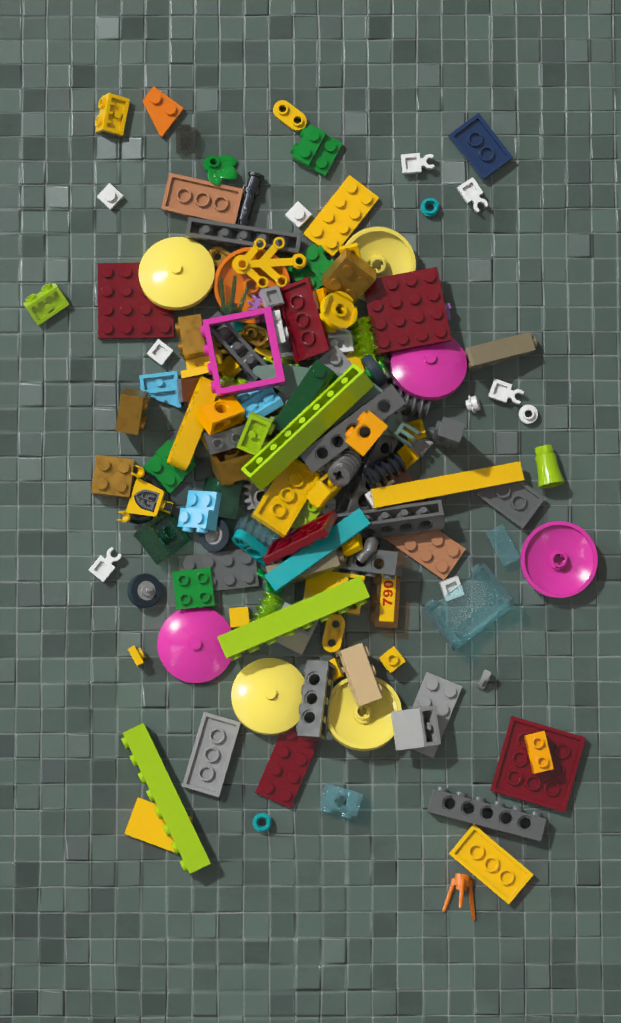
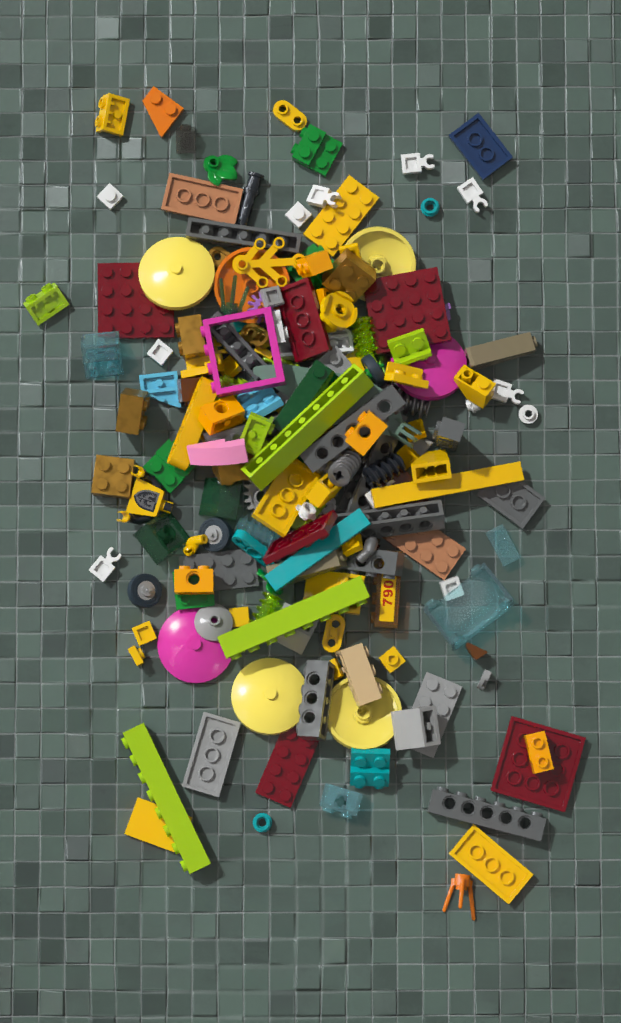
(102, 354): none -> clear light blue slope
(144, 633): none -> yellow plate
(182, 584): none -> light orange brick
(193, 543): none -> yellow arm
(200, 512): medium azure plate -> none
(210, 630): none -> light grey dish
(218, 453): none -> bright pink slope
(306, 511): none -> white plate
(313, 264): none -> light orange brick
(320, 196): none -> white plate
(370, 767): none -> teal plate
(405, 375): none -> yellow bracket
(410, 347): none -> lime bracket
(431, 467): none -> yellow slope
(474, 386): none -> yellow slope
(475, 651): none -> reddish brown slope
(547, 468): lime plant -> none
(558, 559): dark pink dish -> none

